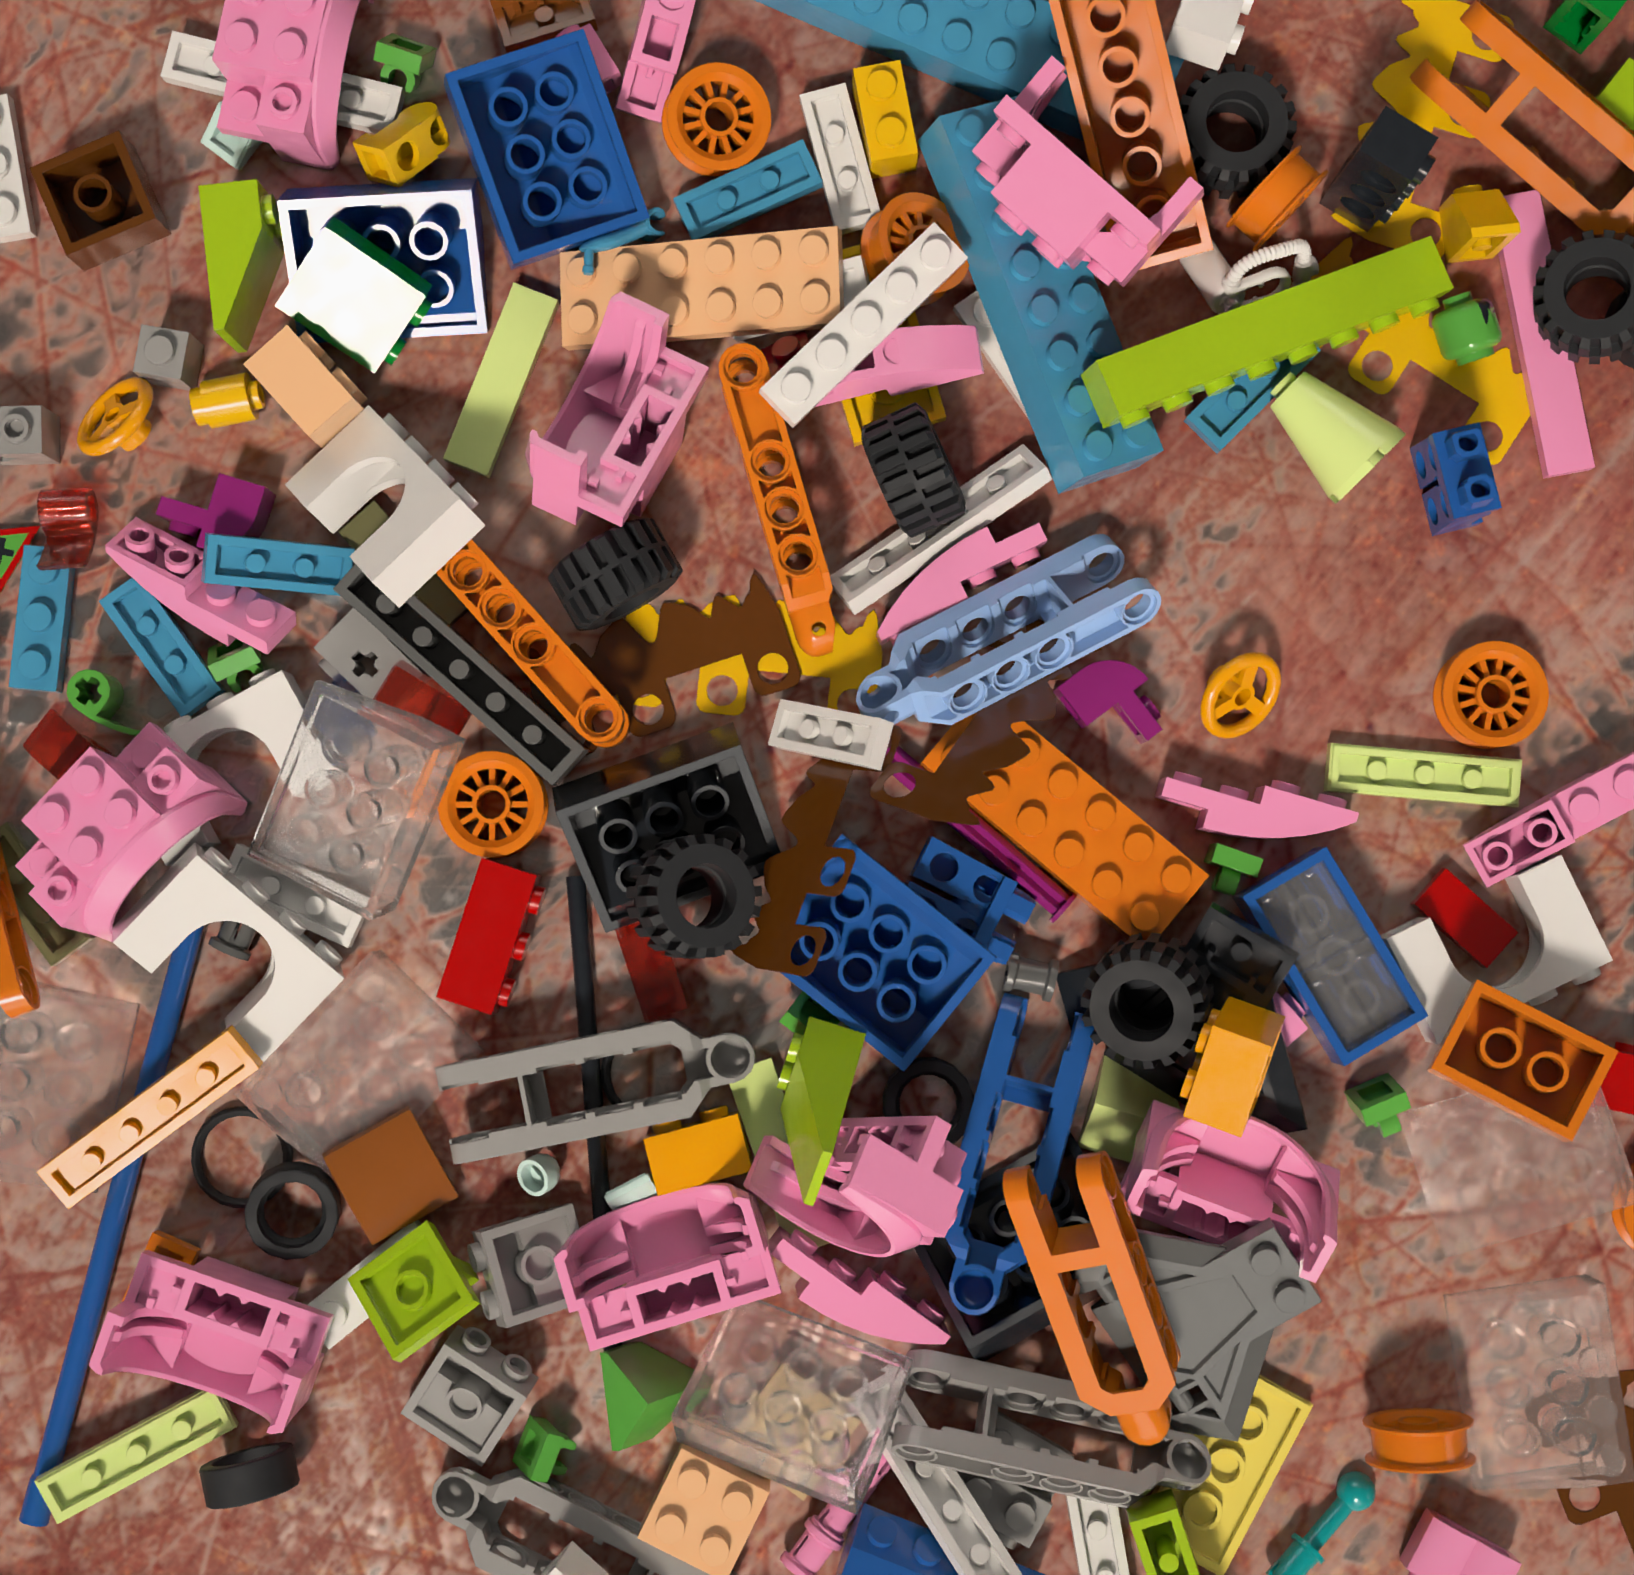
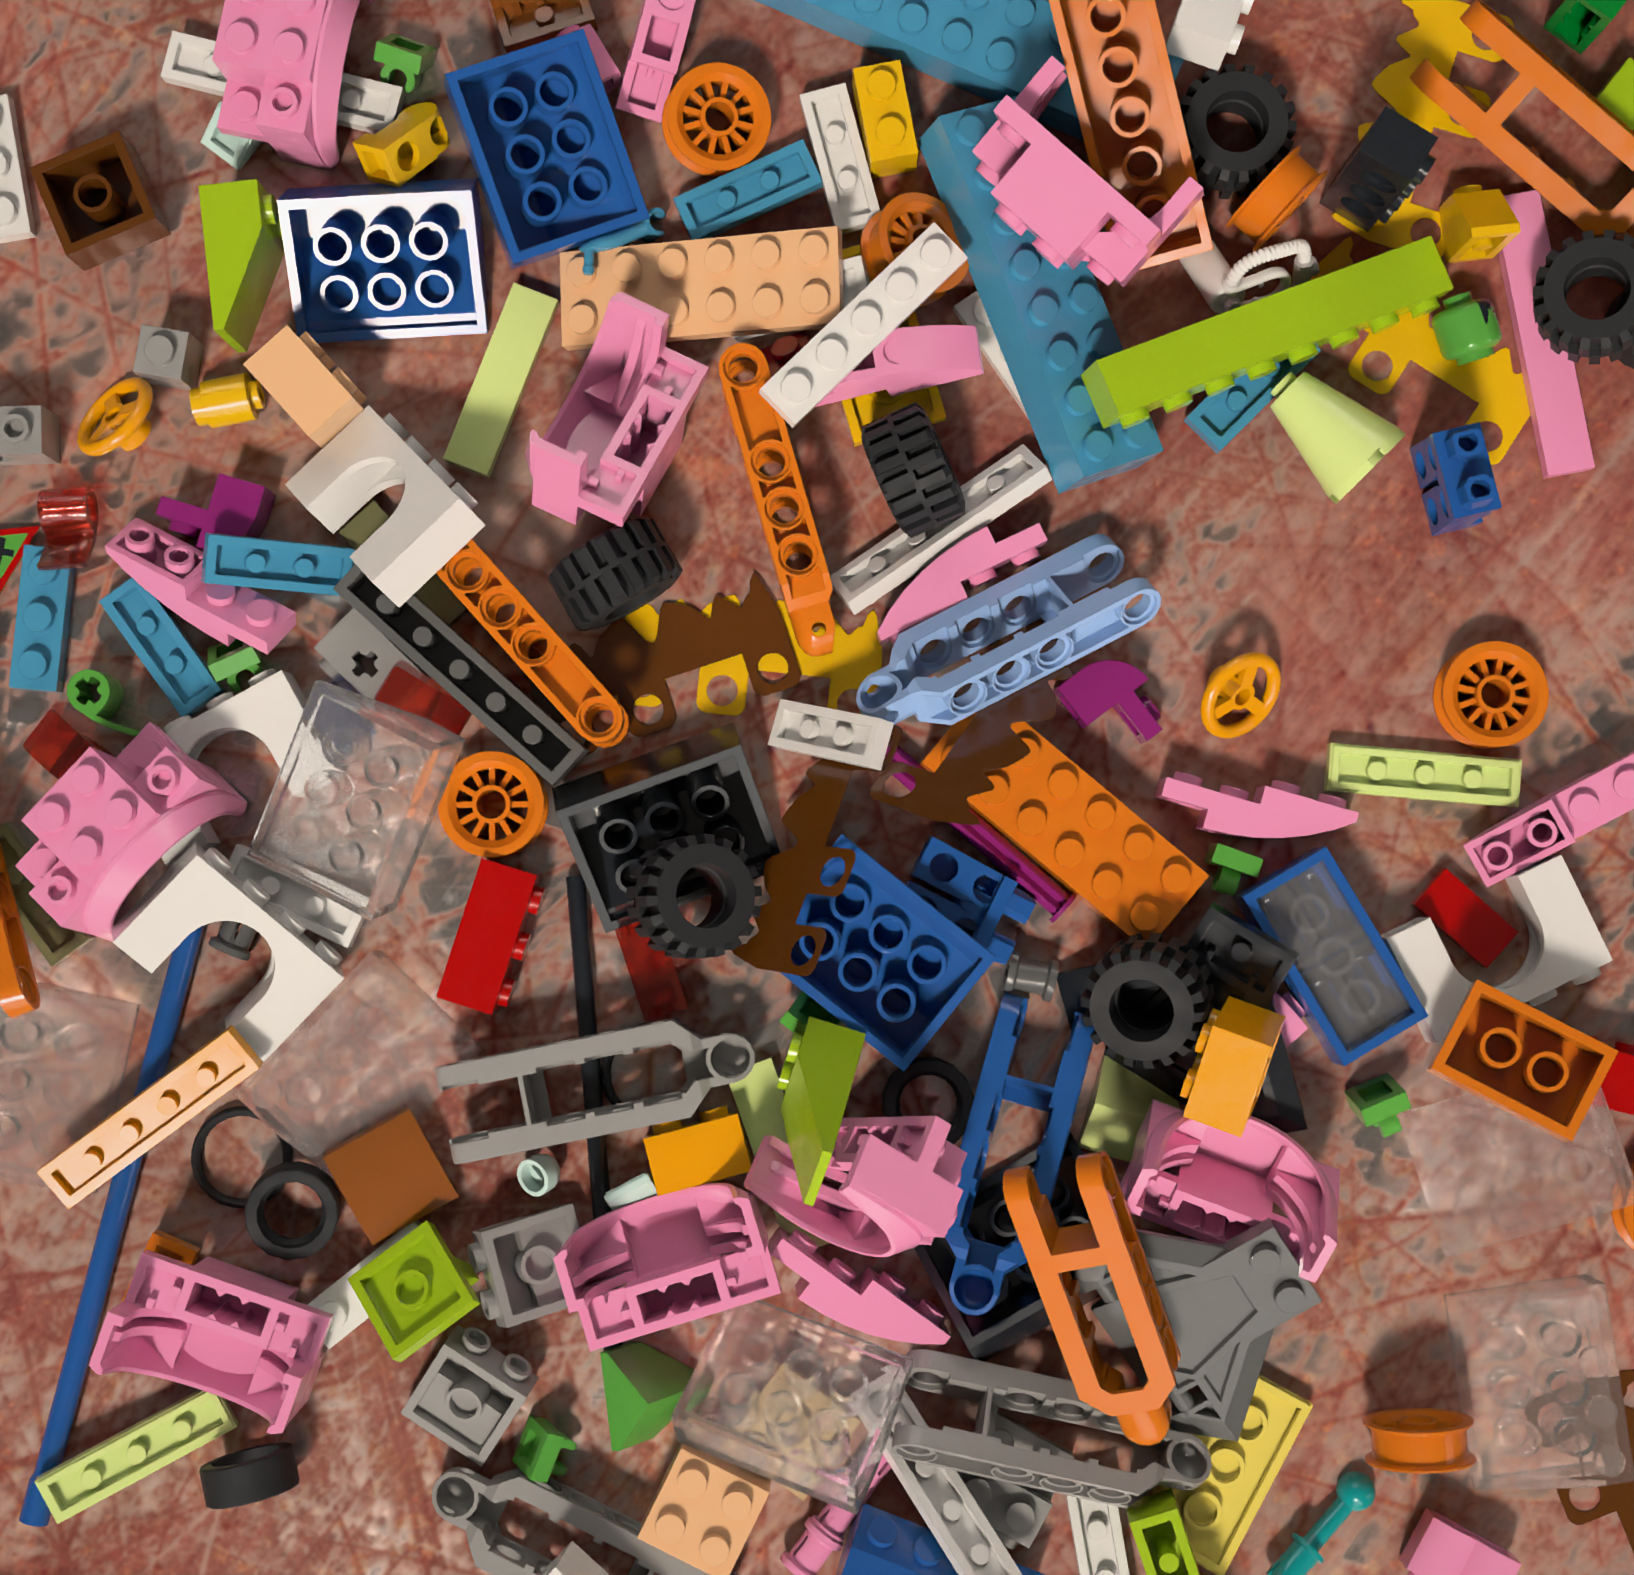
(355, 296): brick -> none

